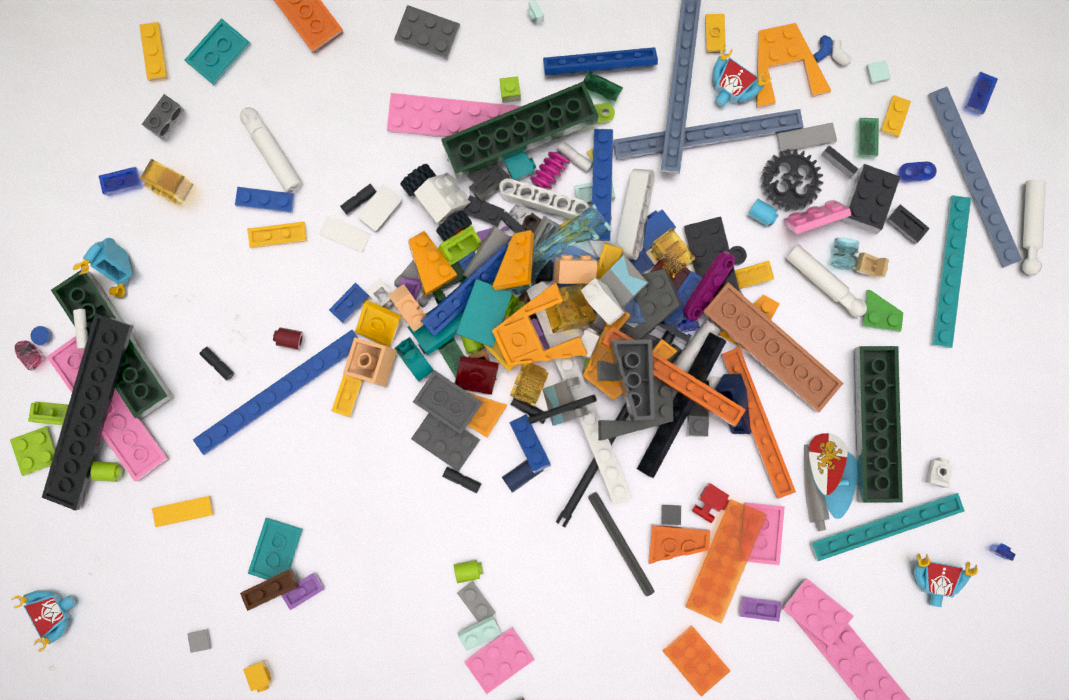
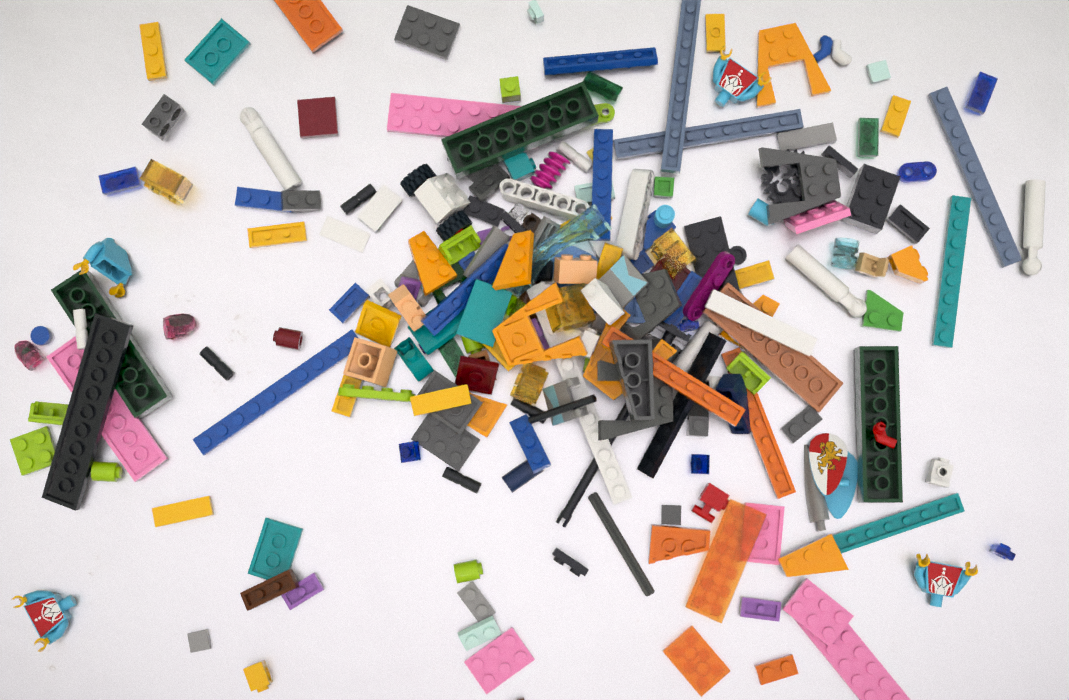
(178, 325): none -> clear pink rock
(301, 200): none -> dark grey plate
(317, 117): none -> dark red tile
(369, 393): none -> lime plate
(409, 451): none -> clear blue plate
(440, 400): none -> yellow tile
(576, 567): none -> black plate
(663, 187): none -> bright green plate
(664, 216): none -> medium azure brick
(700, 464): none -> clear blue plate
(752, 374): none -> lime hinge
(761, 322): none -> white tile
(776, 669): none -> orange plate
(801, 424): none -> dark grey plate
(814, 558): none -> light orange wing
(817, 181): none -> dark grey wing
(881, 436): none -> red arm
(907, 265): none -> light orange slope

